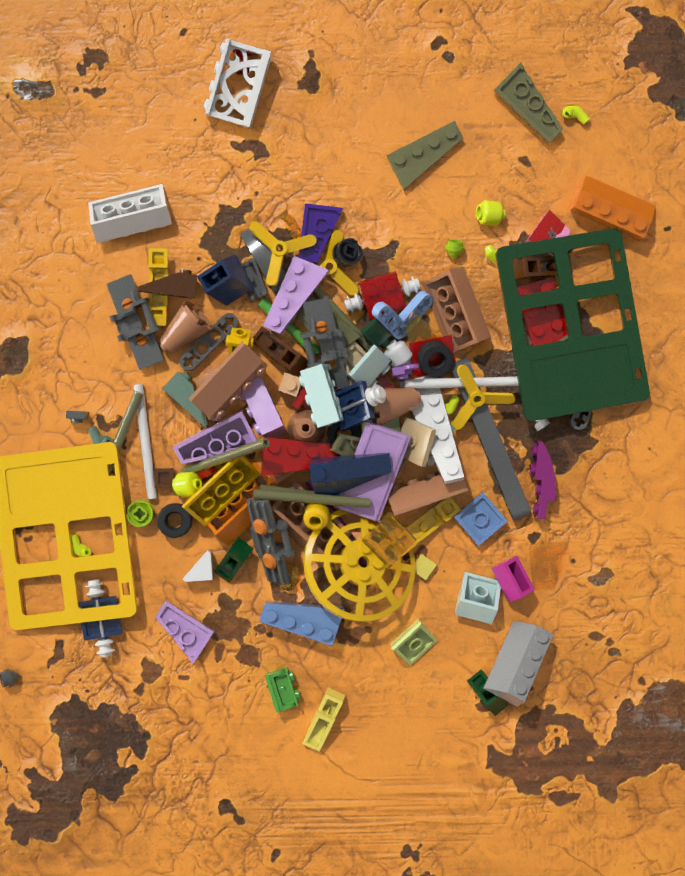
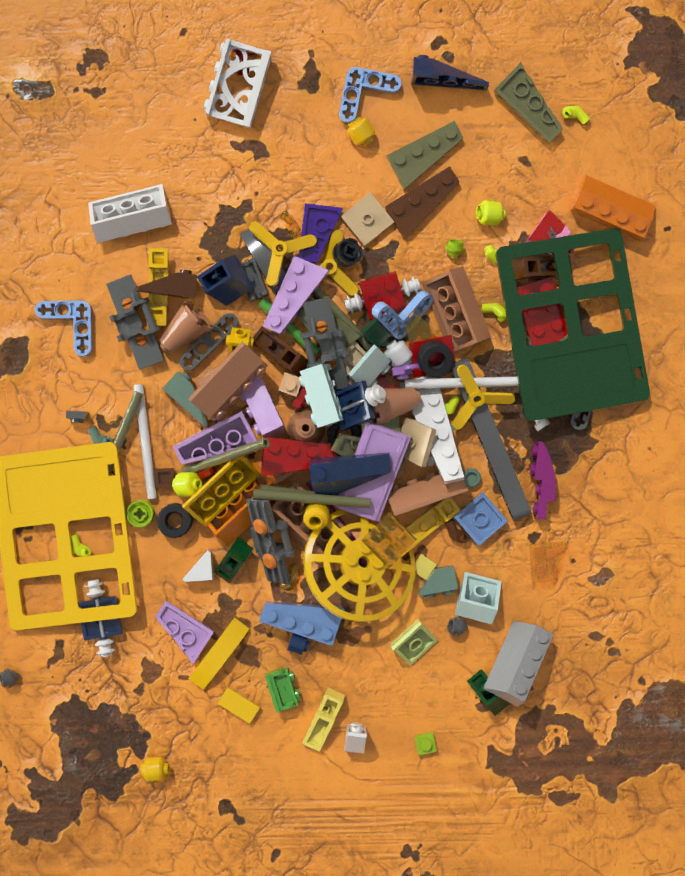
(73, 313): none -> light blue beam
(155, 769): none -> yellow head
(219, 653): none -> yellow slope
(238, 705): none -> yellow tile
(298, 644): none -> dark blue plate
(355, 737): none -> white slope
(361, 131): none -> yellow head
(363, 82): none -> light blue beam
(367, 219): none -> tan plate
(418, 203): none -> reddish brown wing
(425, 743): none -> lime plate
(438, 74): none -> dark blue wedge
(440, 580): none -> sand green slope
(456, 534): none -> reddish brown arm
(456, 626): none -> dark grey plate
(472, 477): none -> sand green tile
(495, 308): none -> neon yellow arm
(513, 578): dark pink piece -> none

